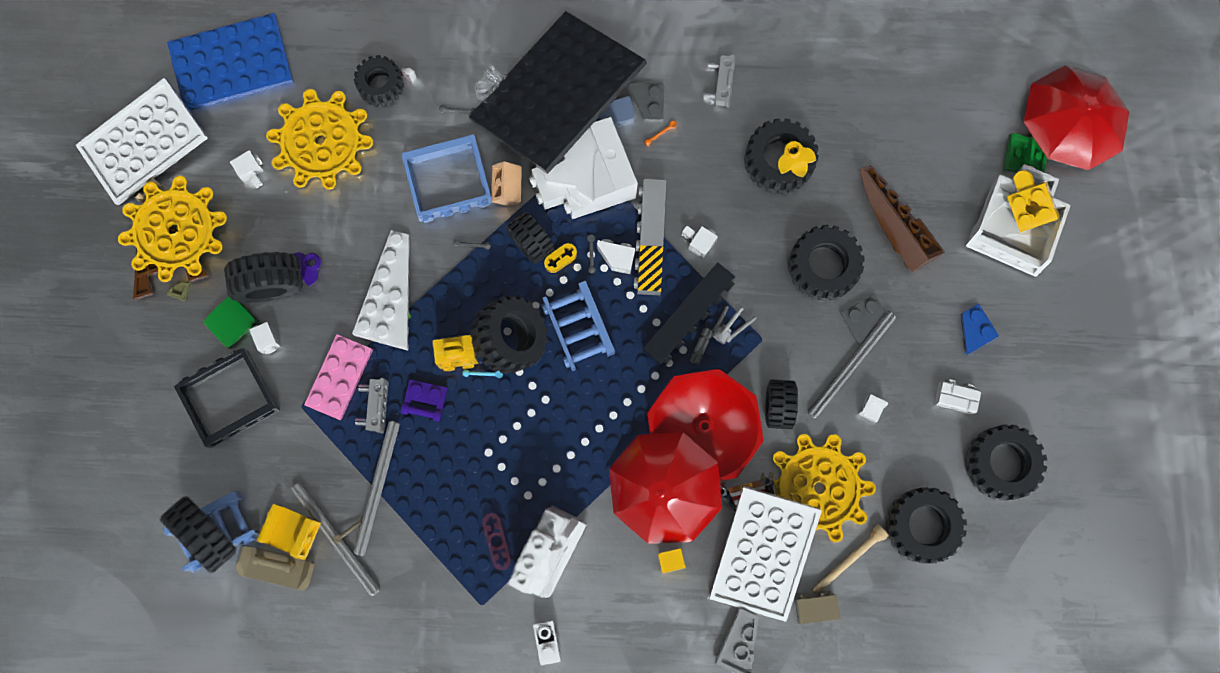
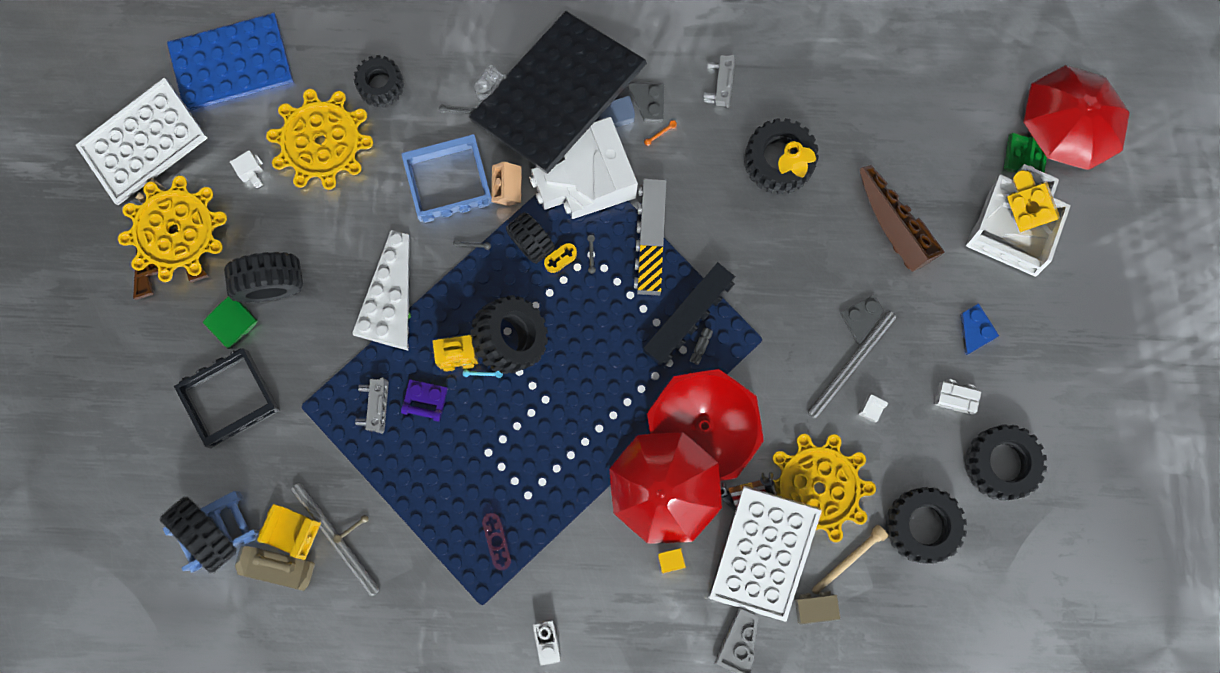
(180, 291): olive tile -> none
(265, 338): white brick -> none
(309, 273): dark purple plate -> none
(338, 377): bright pink plate -> none
(376, 488): light grey axle -> none
(408, 73): white tile -> none
(547, 552): white panel -> none
(597, 328): medium blue fence -> none
(617, 256): white slope -> none
(701, 241): white brick -> none
(722, 333): light grey plant -> none
(781, 404): black tyre -> none
(838, 242): black tyre -> none

